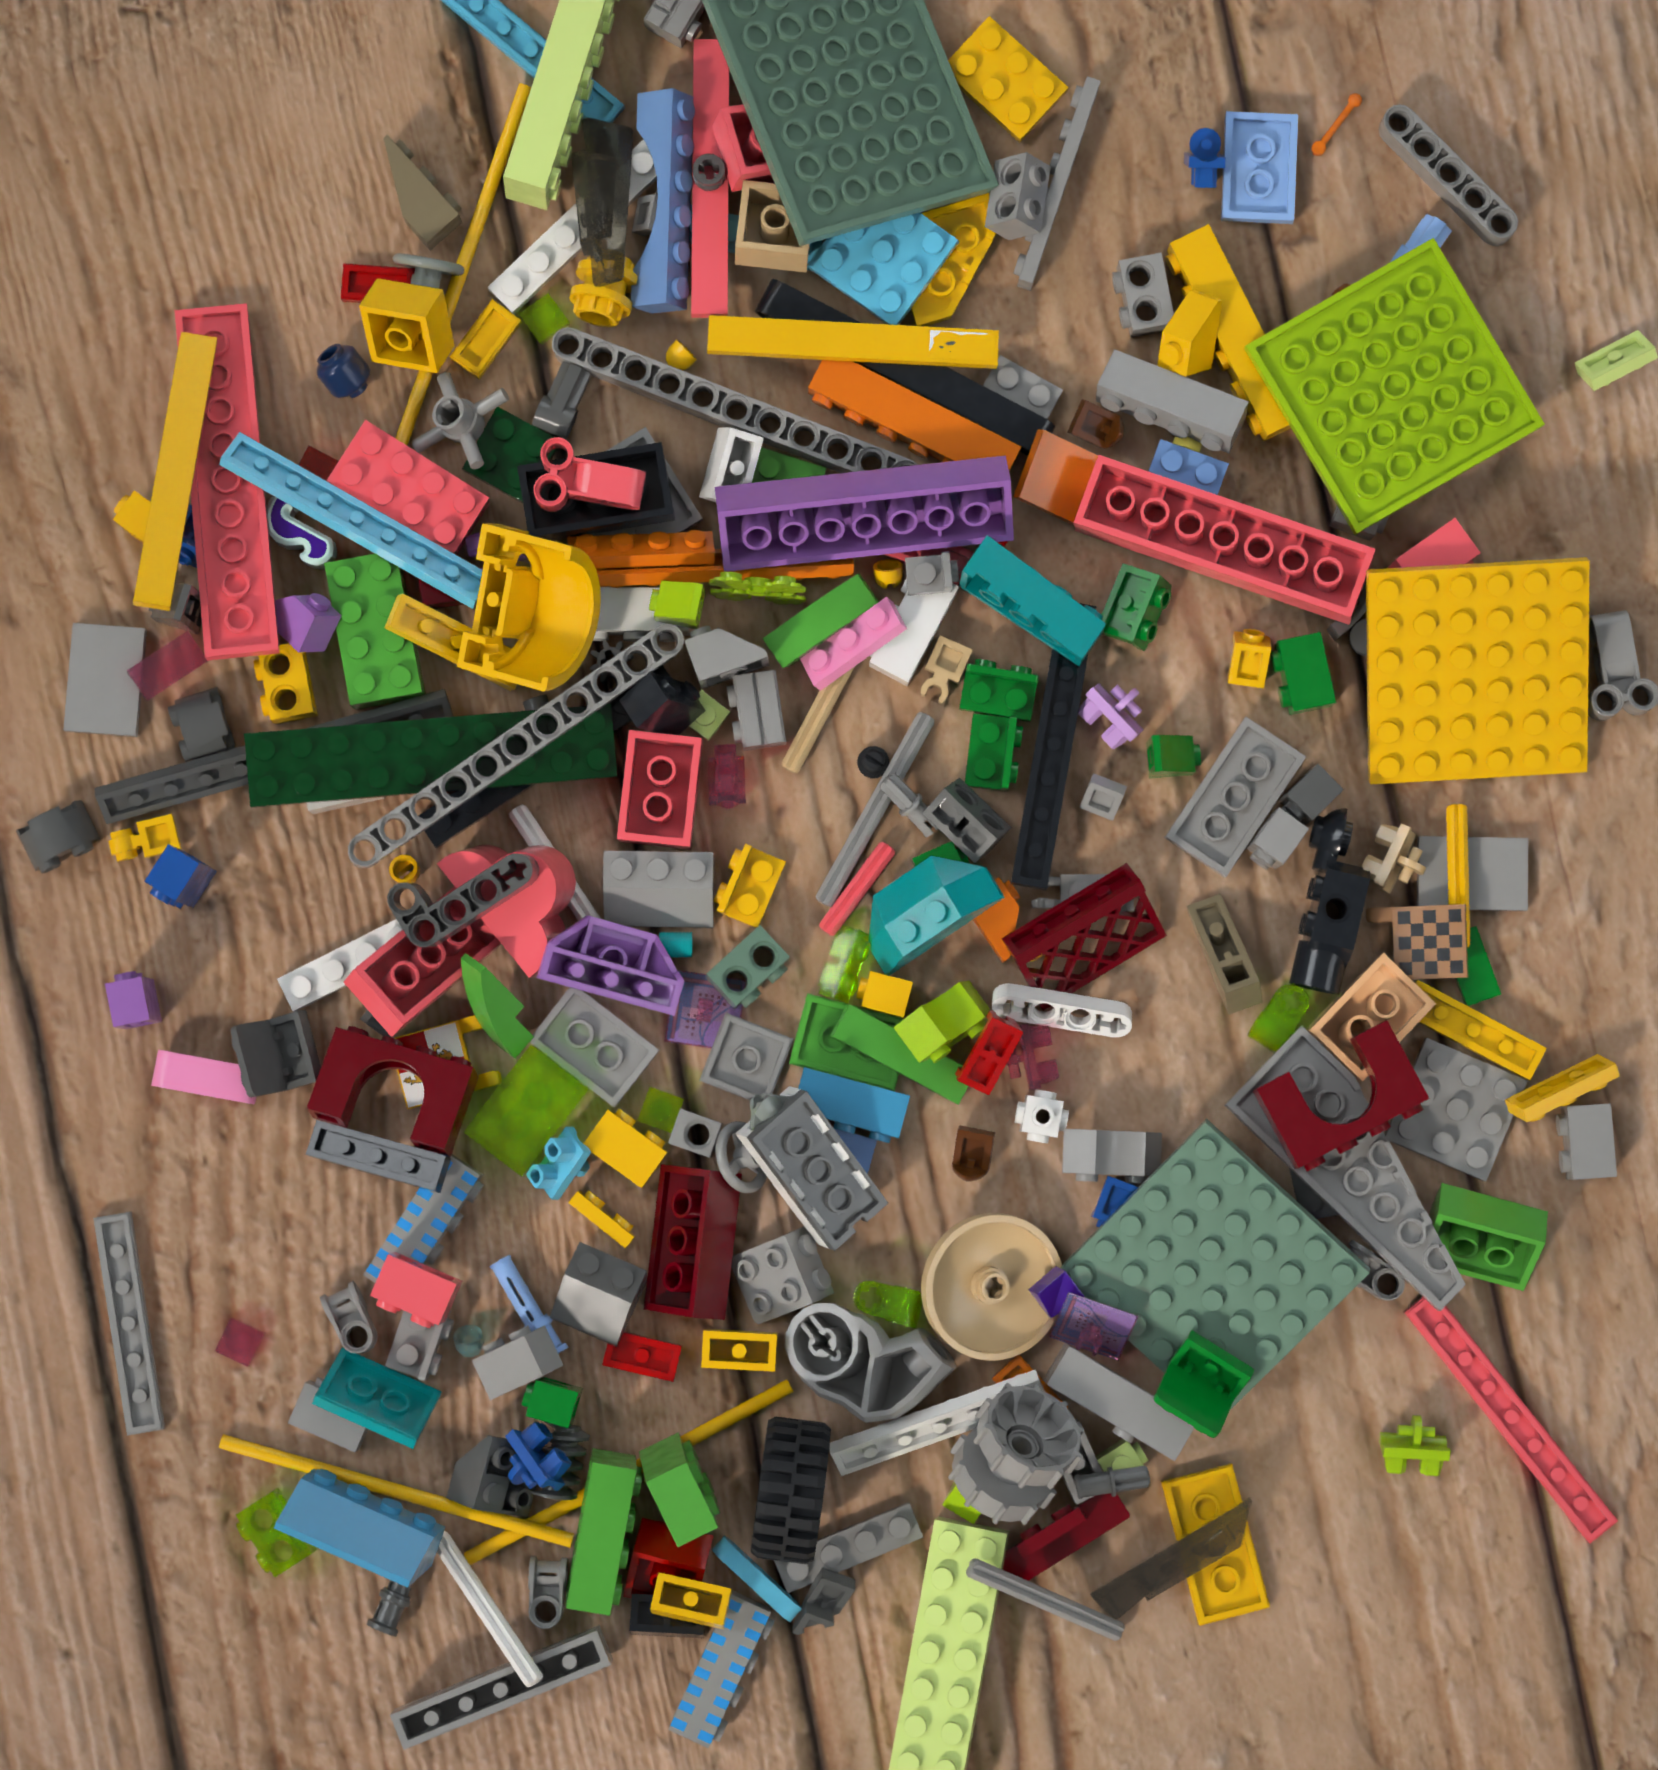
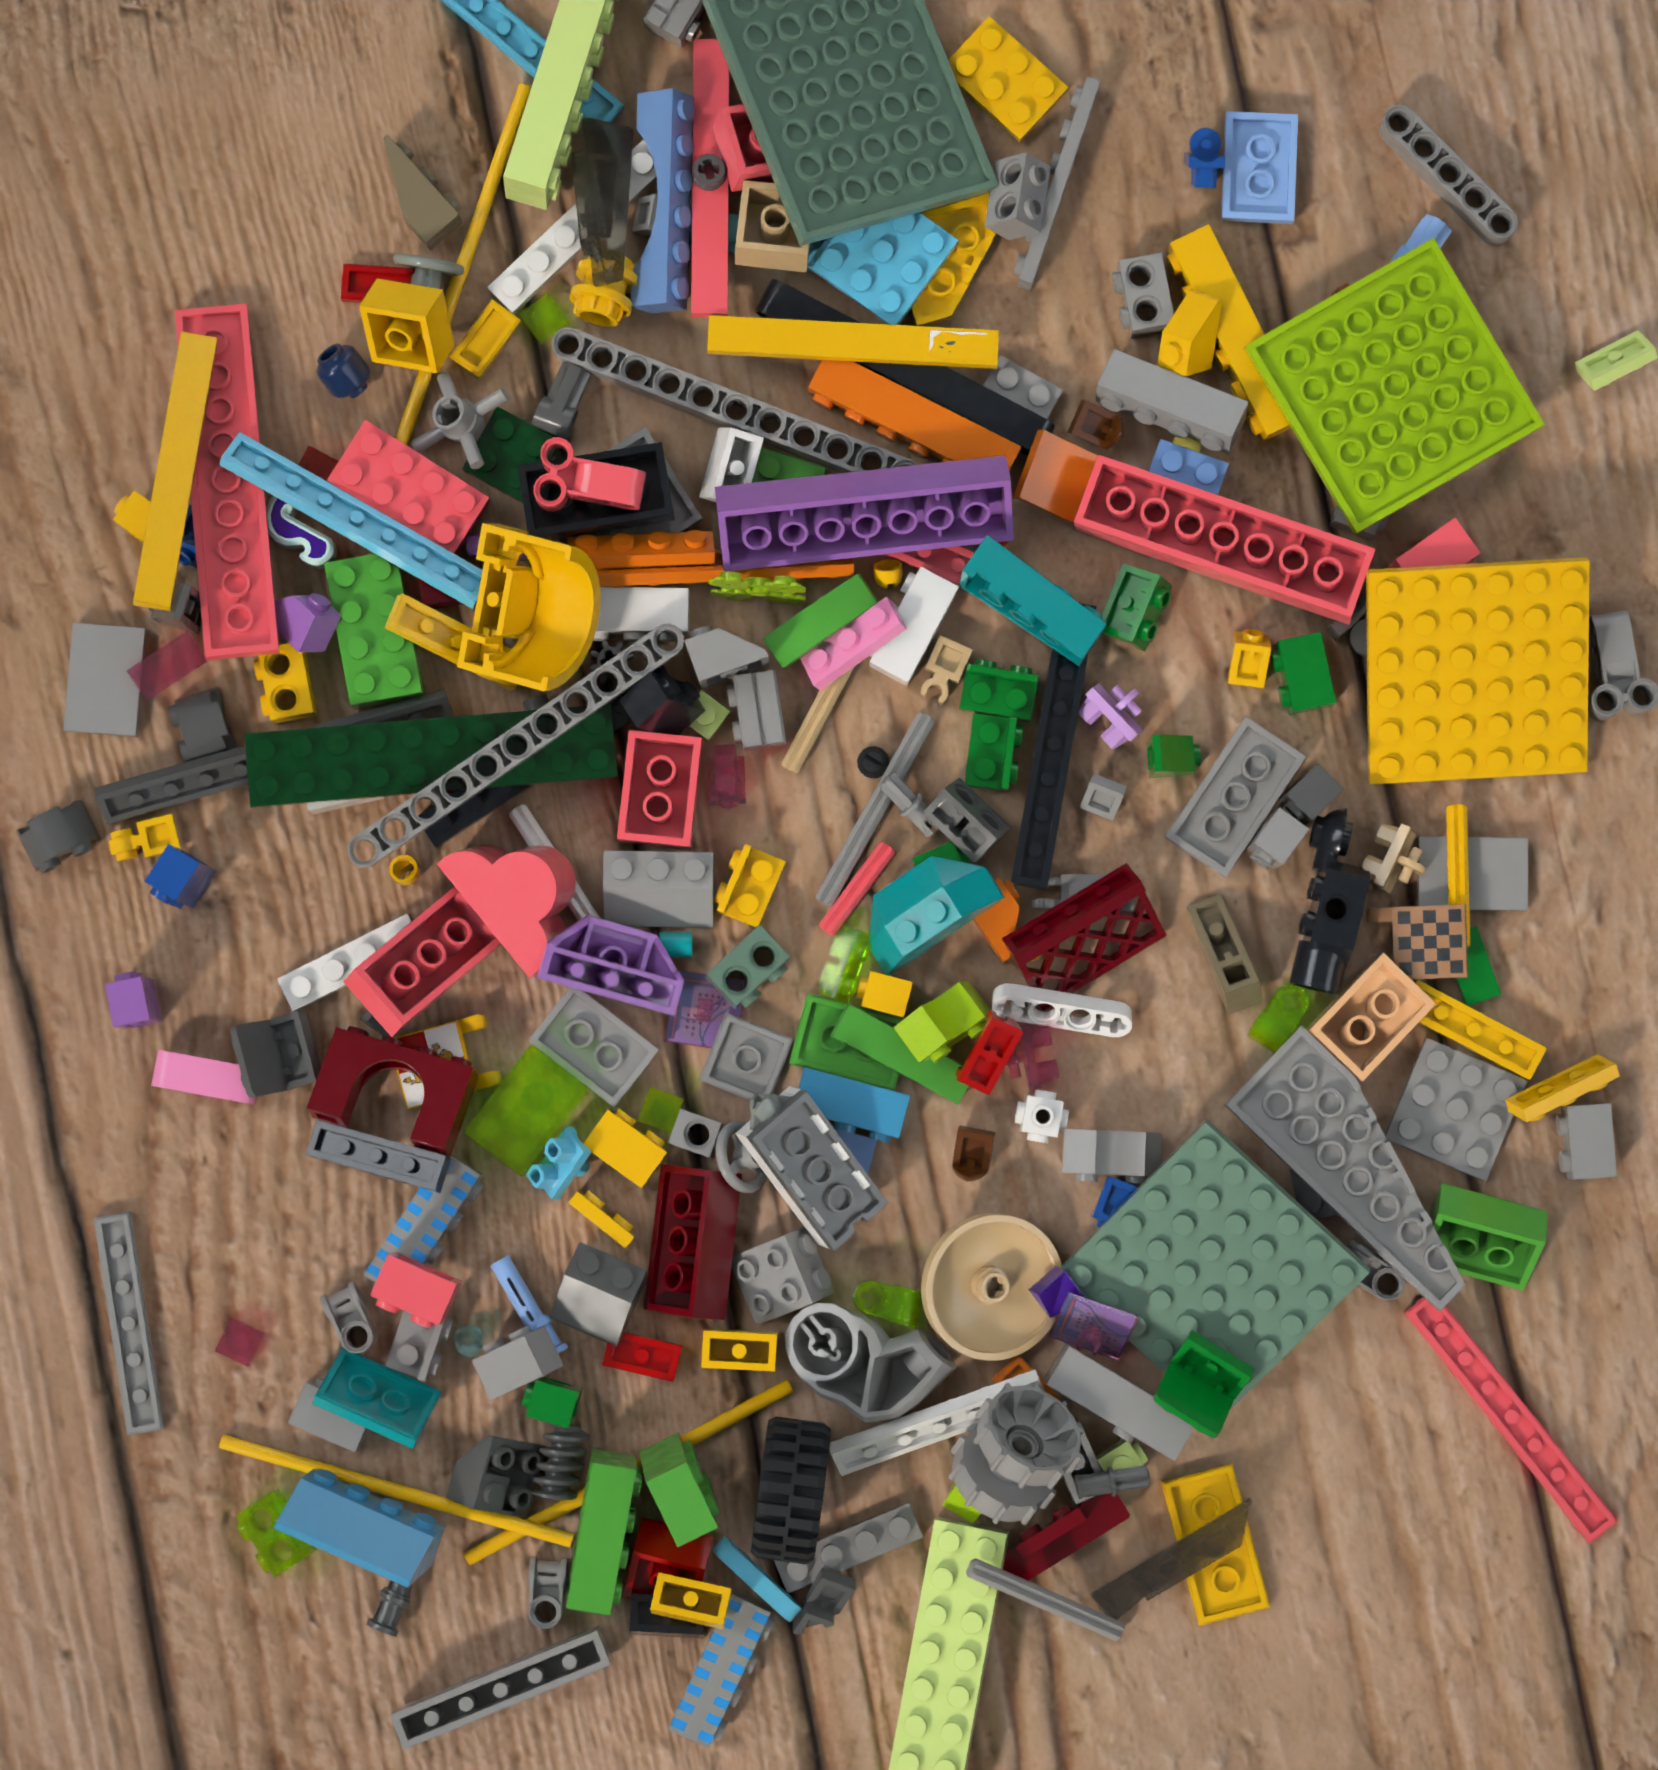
(468, 894): dark grey beam -> none
(488, 1611): white axle -> none
(494, 1007): bright green slope -> none
(531, 1463): blue hips -> none
(678, 603): lime slope -> none
(679, 356): yellow hinge -> none
(931, 574): light grey bracket -> none
(1319, 147): orange hinge -> none
(1393, 1092): dark red arch -> none
(1414, 1443): lime hips -> none

